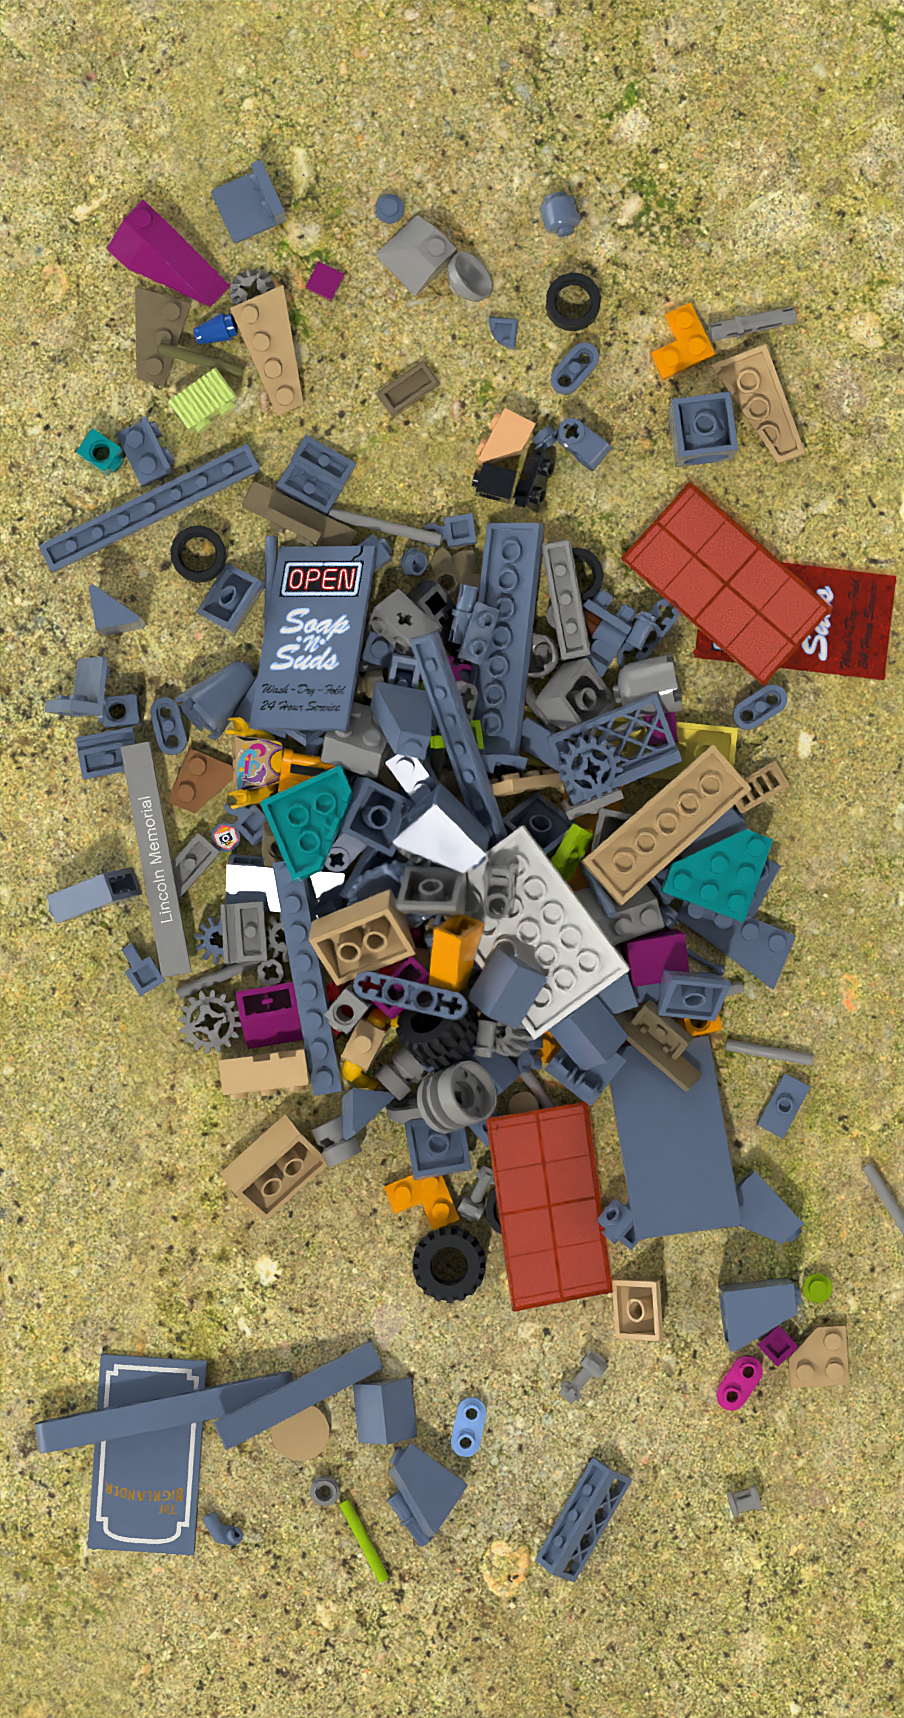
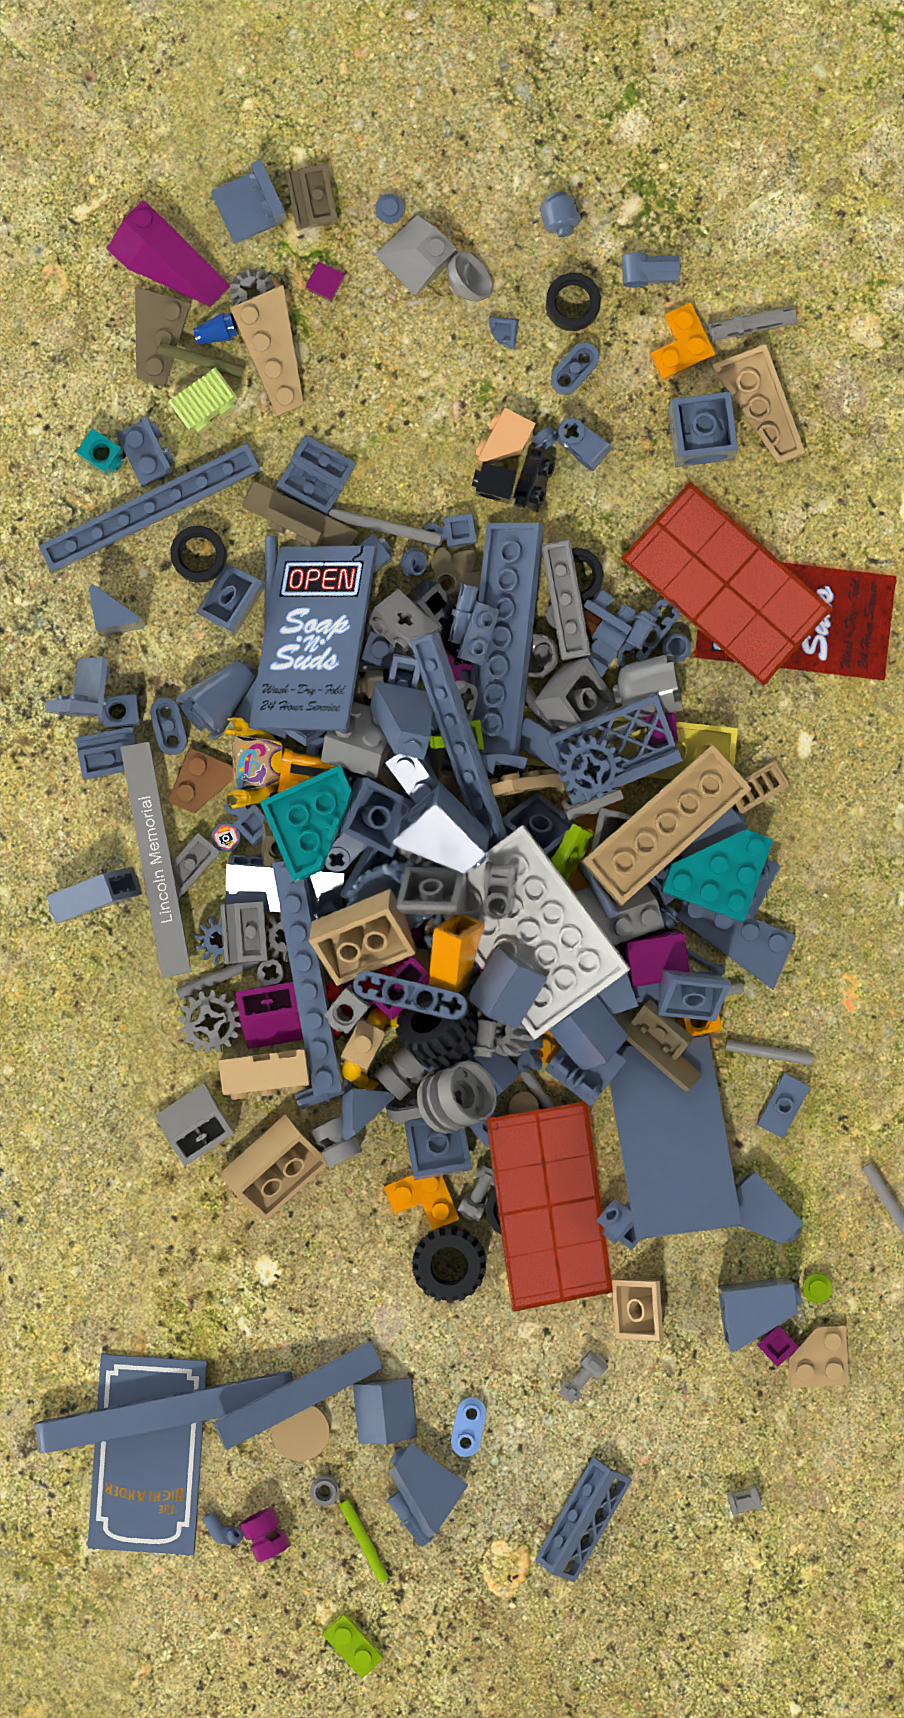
(143, 973): sand blue plate -> none
(194, 1124): none -> light grey slope
(265, 1534): none -> magenta wheel
(306, 1097): none -> sand blue axle
(311, 197): none -> dark tan plate
(353, 1645): none -> lime plate
(408, 389): dark tan tile -> none
(641, 269): none -> sand blue piece
(677, 645): none -> sand blue plate
(737, 1382): dark pink plate -> none
(759, 707): sand blue plate -> none

